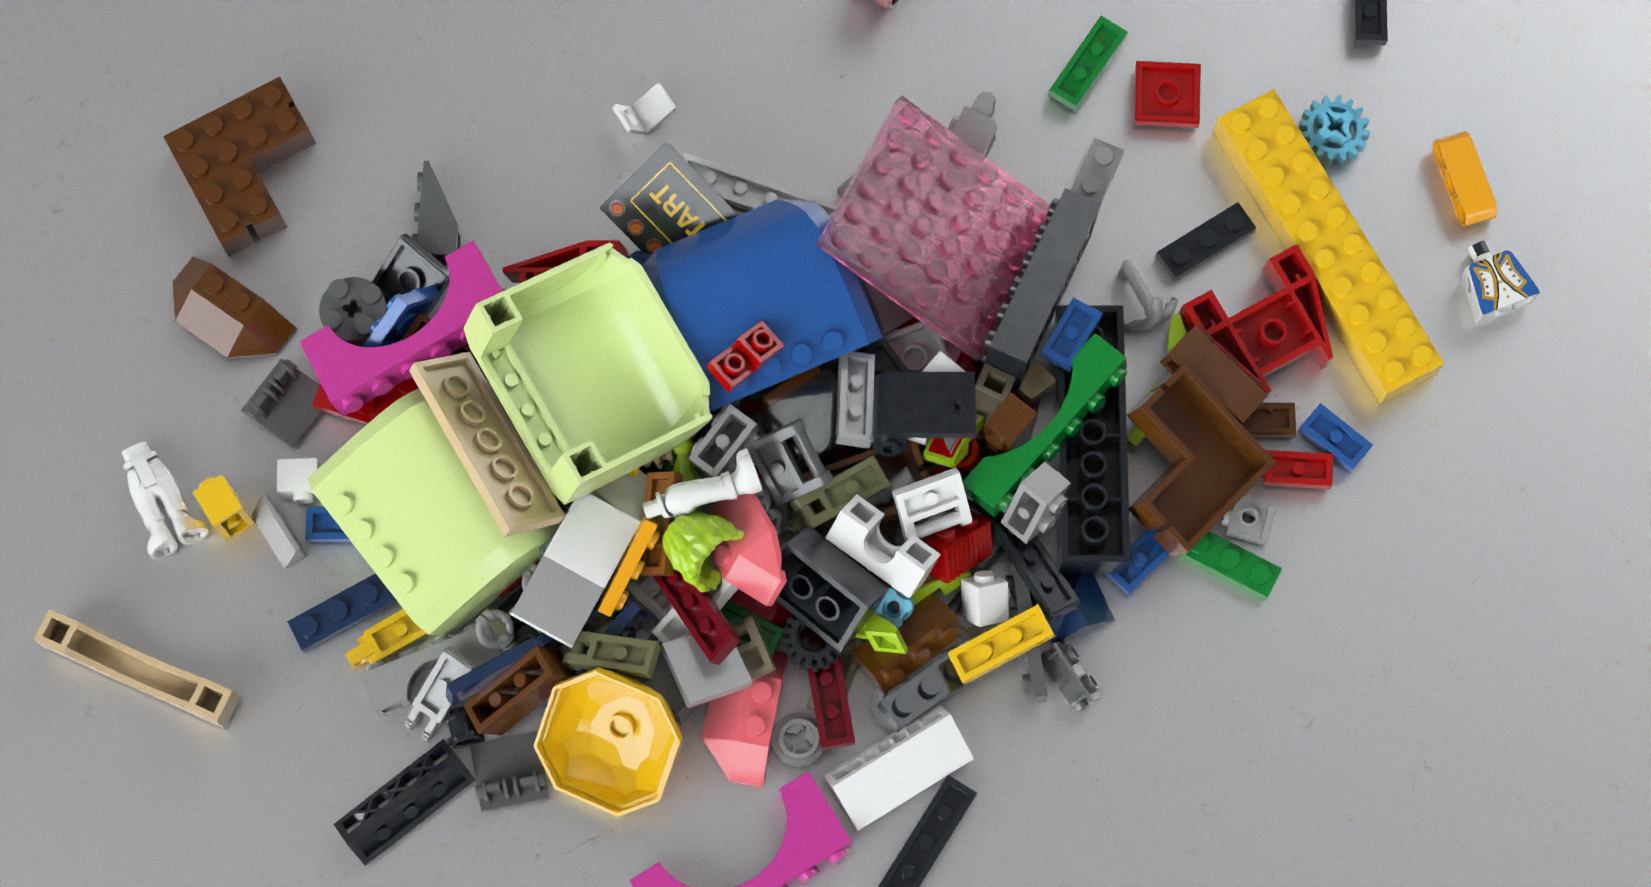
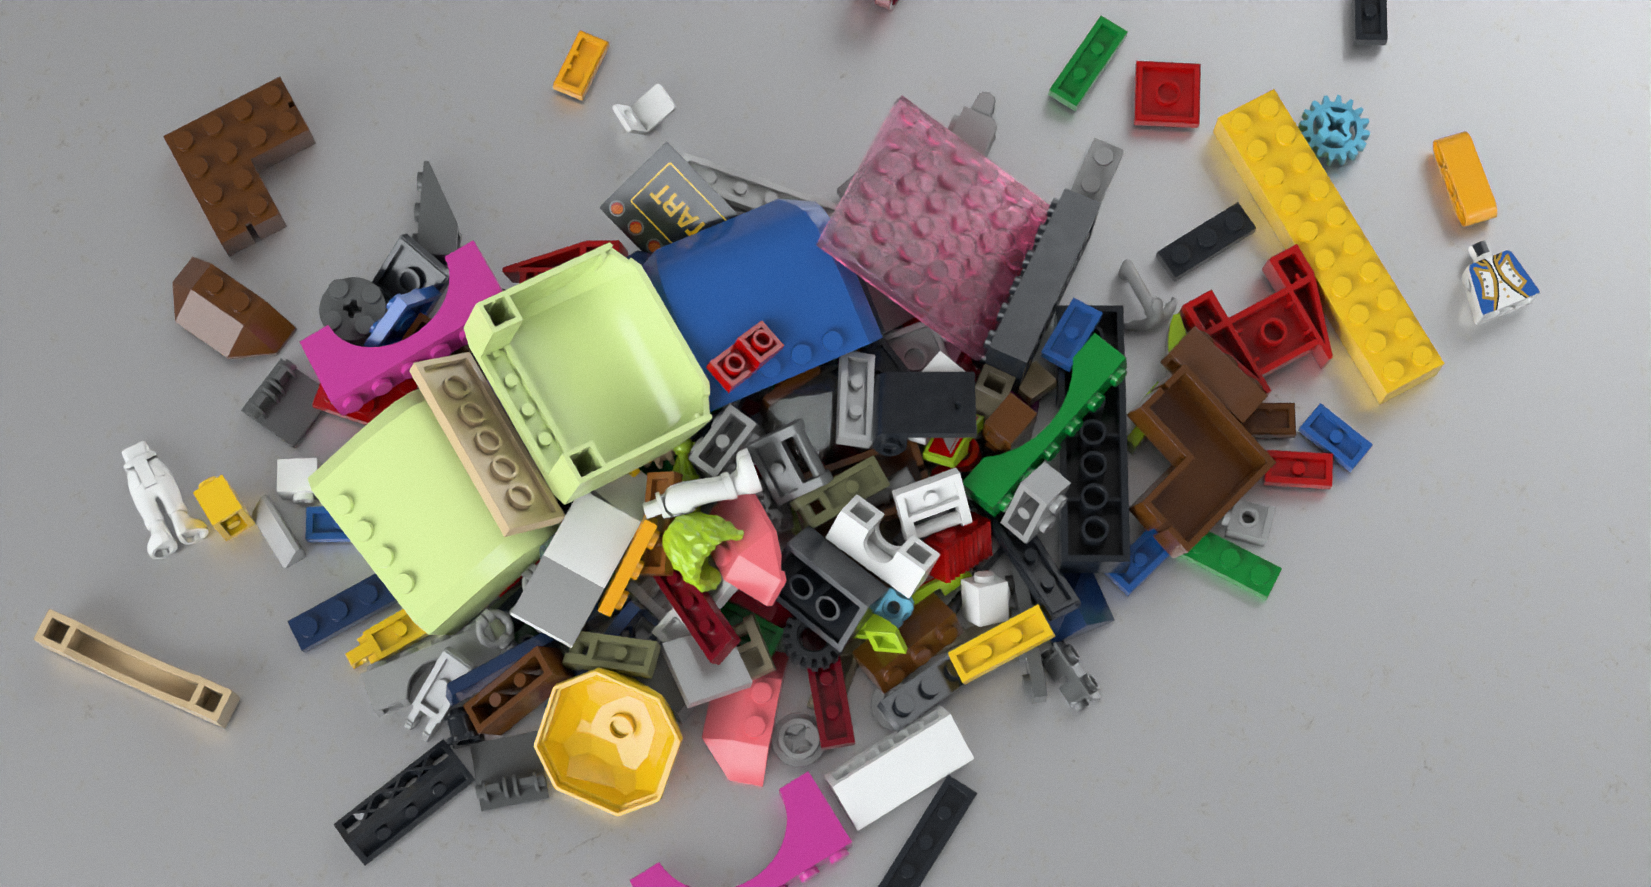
(581, 65): none -> light orange plate

